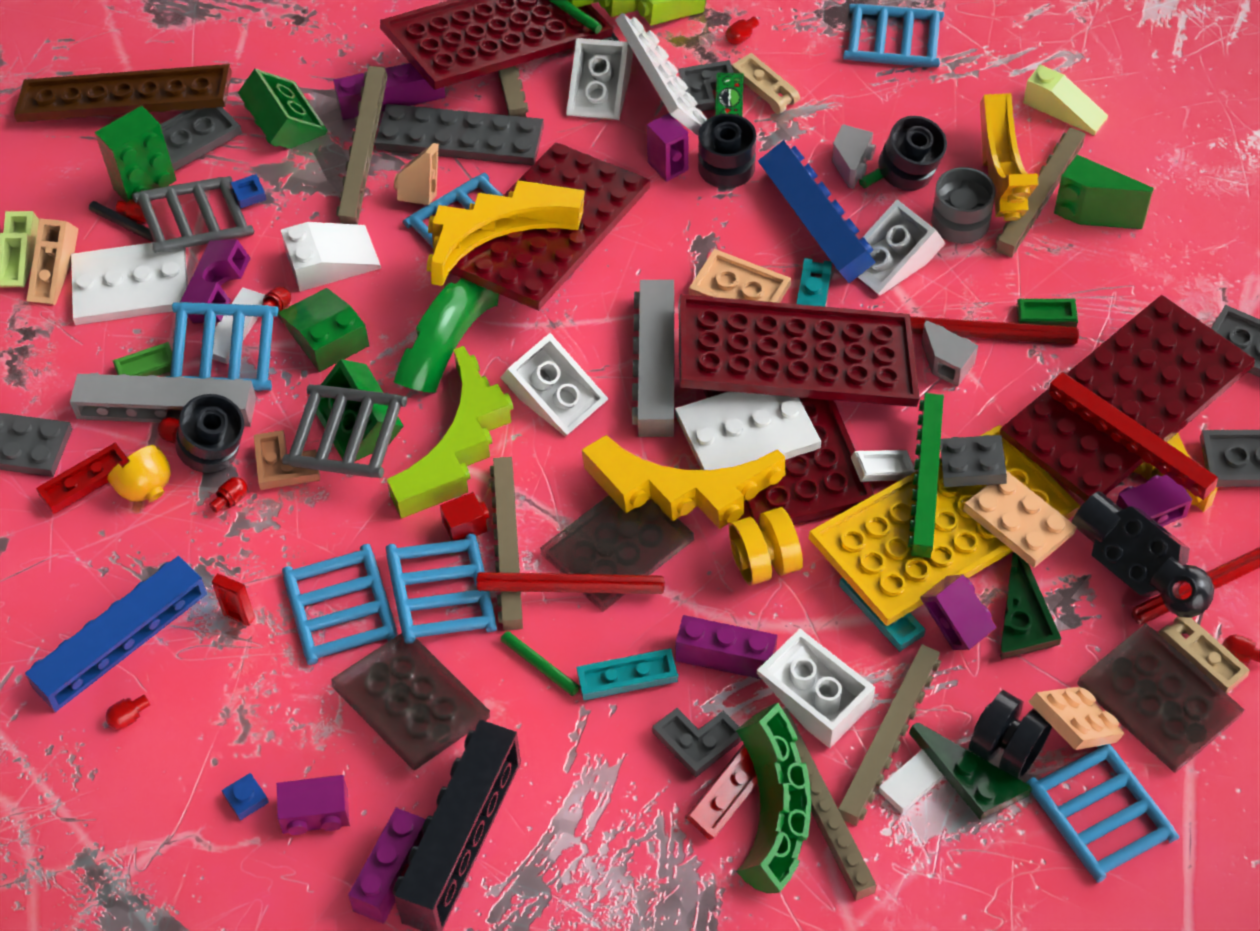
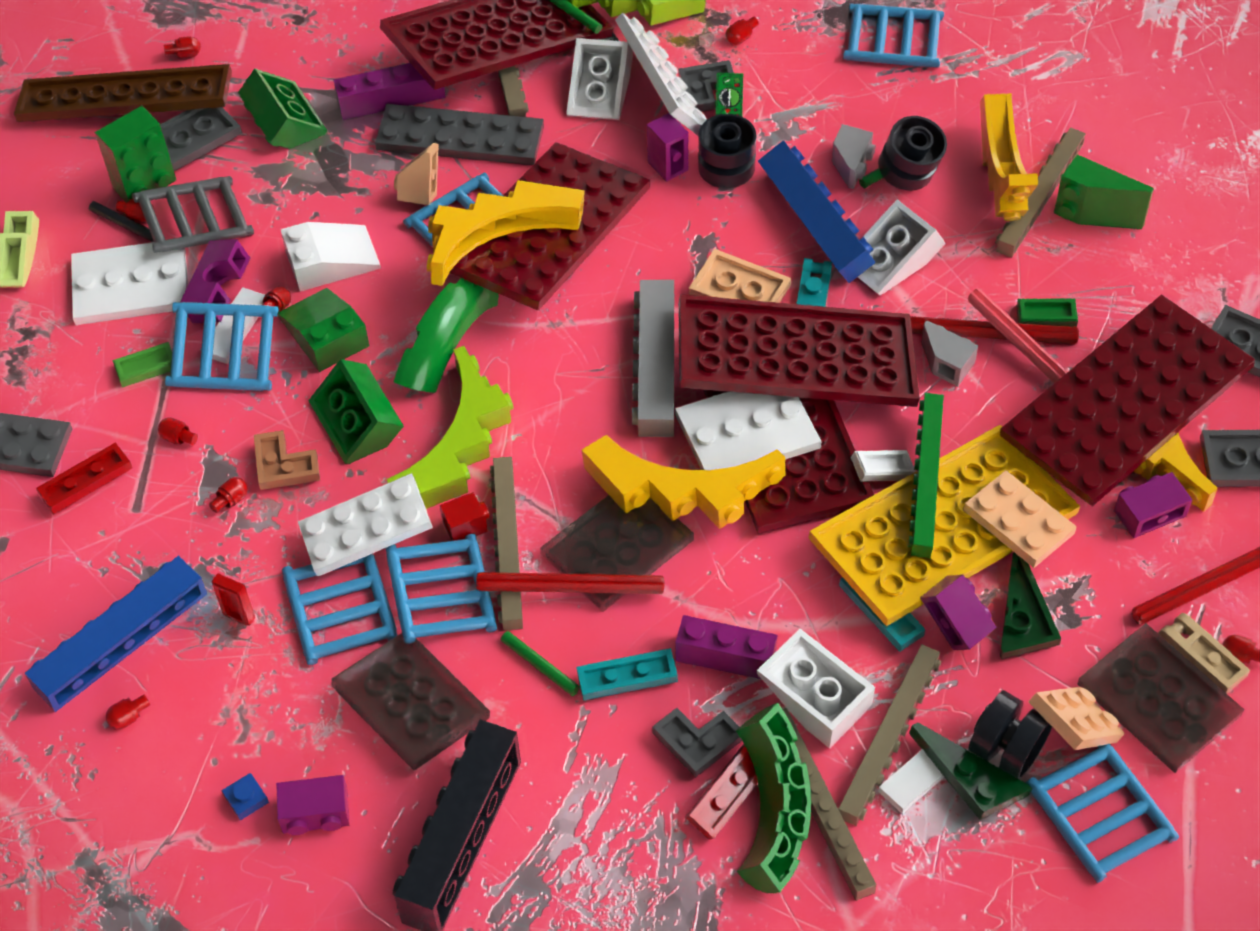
(51, 260): light nougat slope -> none
(142, 476): yellow cylinder -> none
(151, 396): light grey brick -> none
(184, 47): none -> red cylinder
(209, 433): black wheel -> none
(248, 191): blue plate -> none
(347, 464): dark grey bar -> none
(362, 146): dark tan piece -> none
(364, 524): none -> white plate
(374, 886): magenta arch -> none
(554, 385): white slope -> none
(766, 83): tan plate -> none
(772, 543): yellow wheel -> none
(963, 205): dark grey wheel -> none
(973, 461): dark grey plate -> none
(1016, 335): none -> coral axle
(1062, 99): yellowish green slope -> none
(1133, 436): red piece -> none
(1143, 554): black brick -> none

